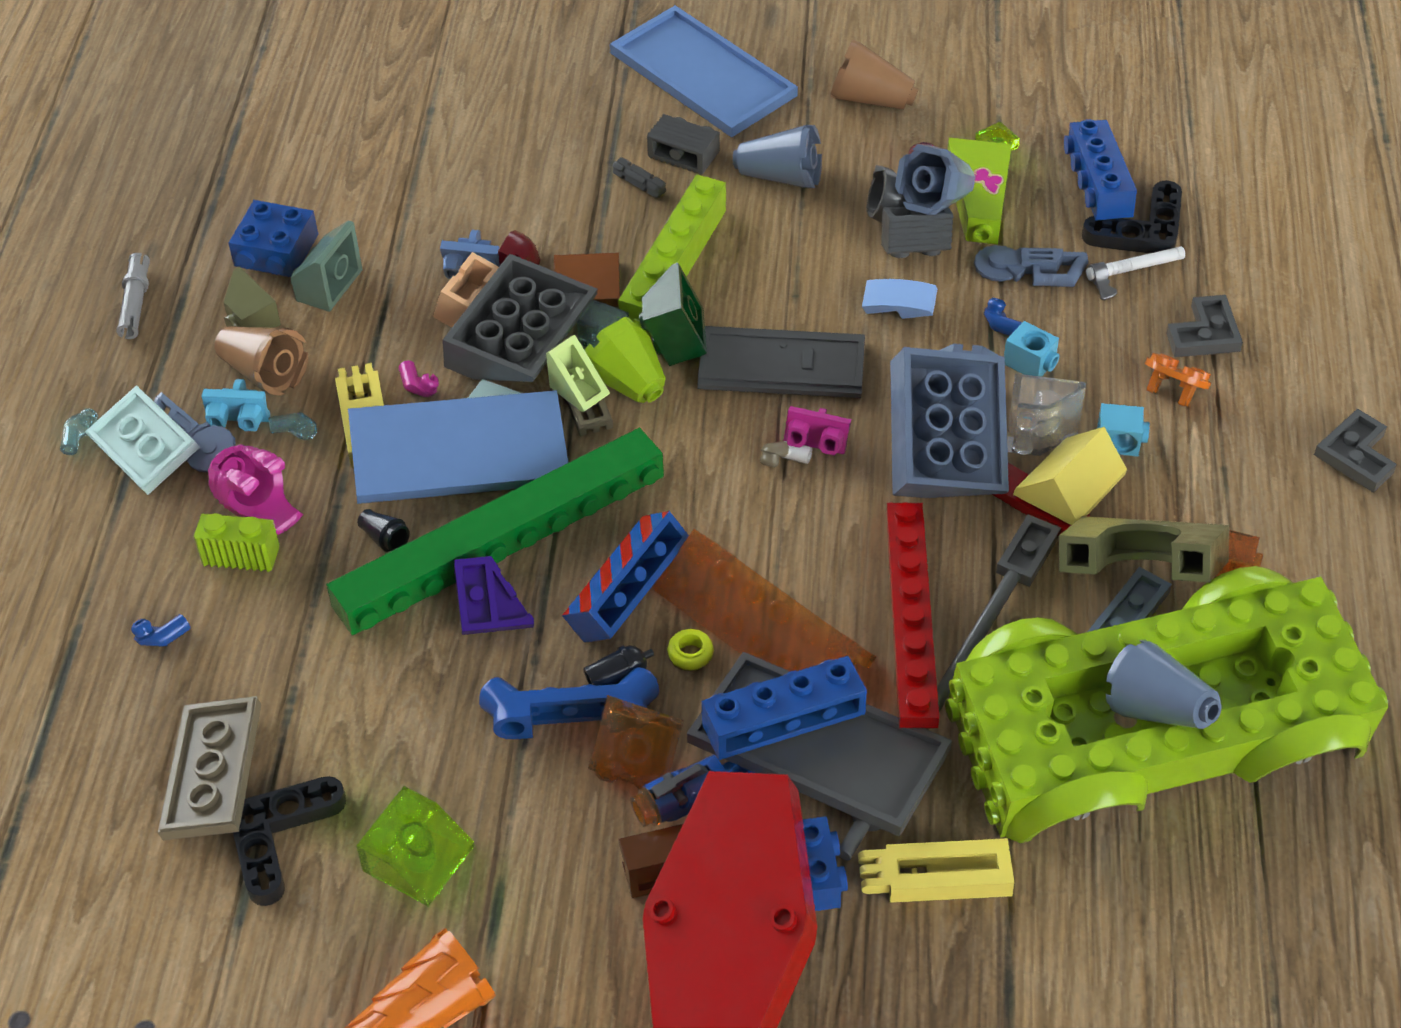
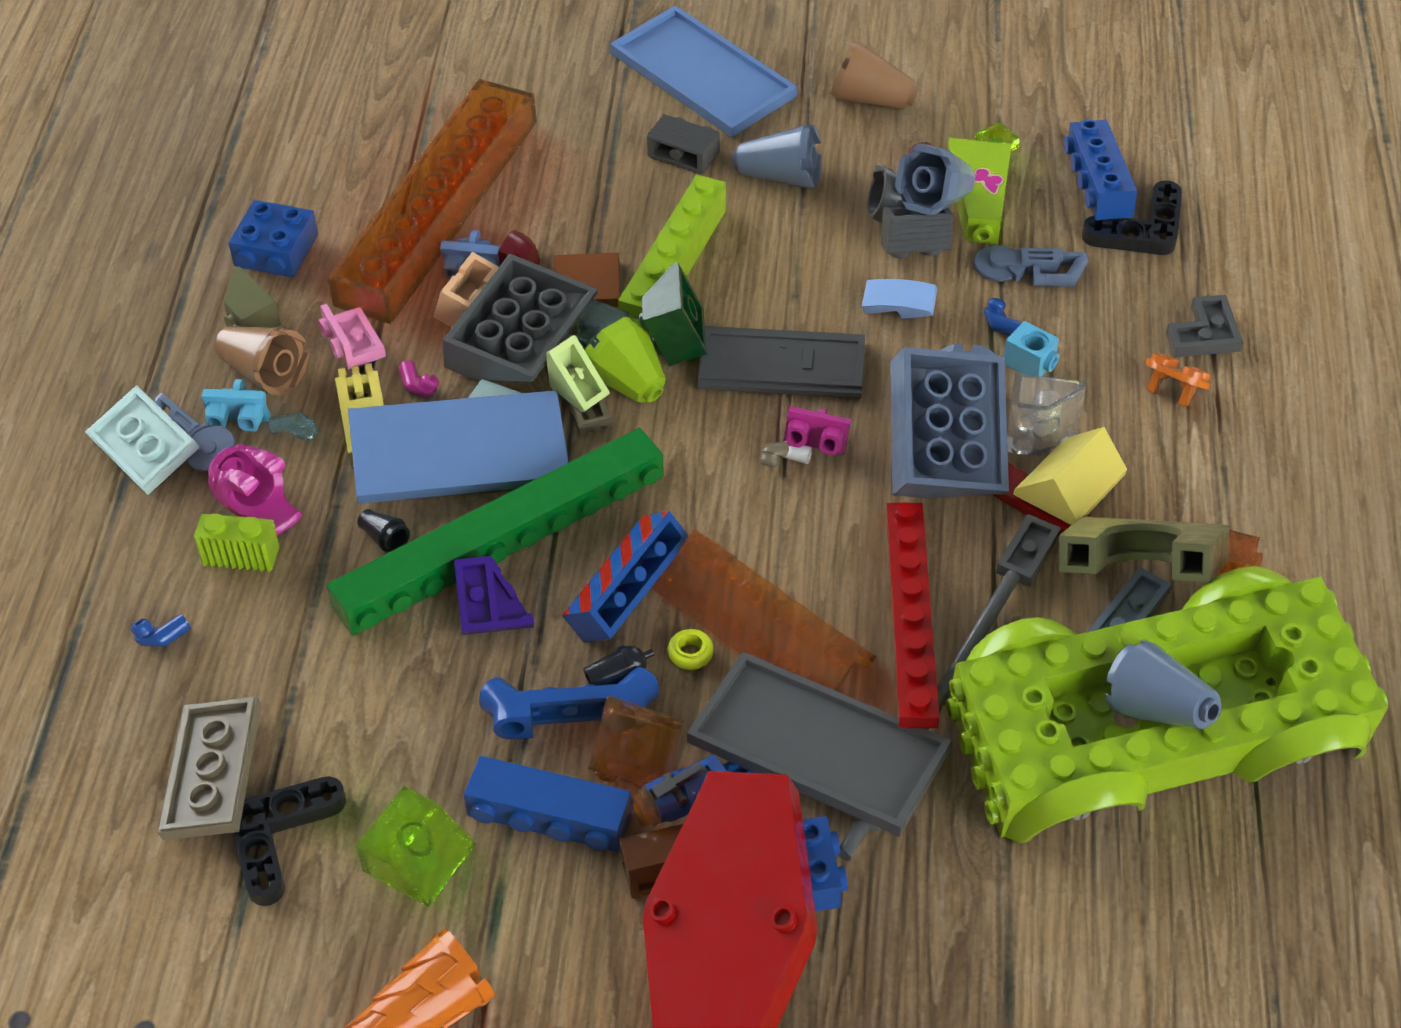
(75, 429): clear light blue arm -> none
(135, 285): light grey pin -> none
(328, 269): sand green slope -> none
(351, 336): none -> bright pink bracket
(432, 201): none -> clear orange brick
(548, 804): none -> blue brick
(639, 177): dark grey axle -> none
(783, 707): blue brick -> none
(953, 870): light yellow hinge -> none
(1099, 272): white piece -> none
(1124, 427): medium azure brick -> none
(1351, 451): dark grey plate -> none

